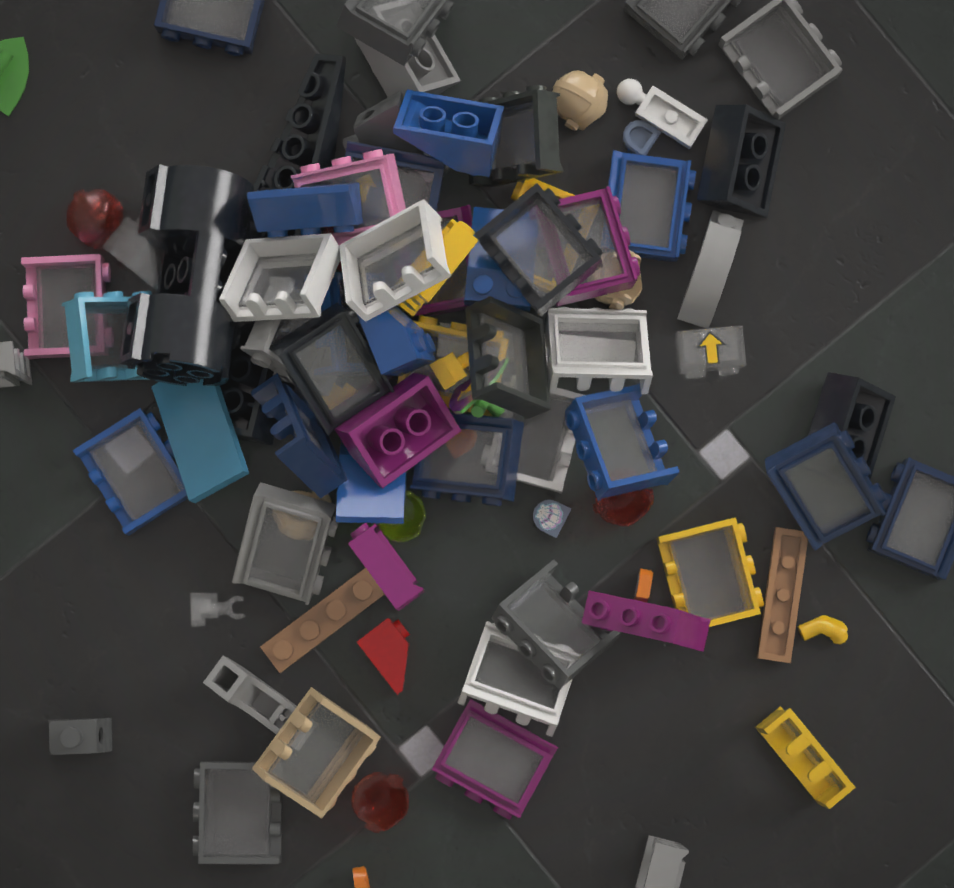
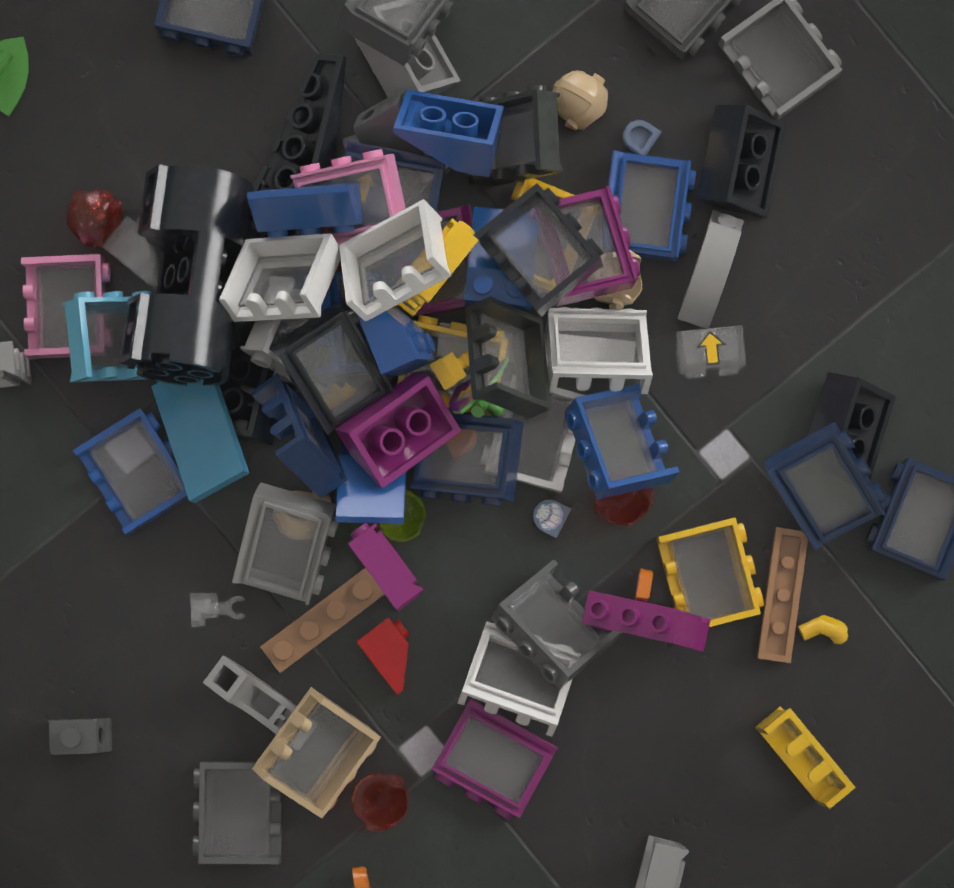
(663, 112): white plate -> none

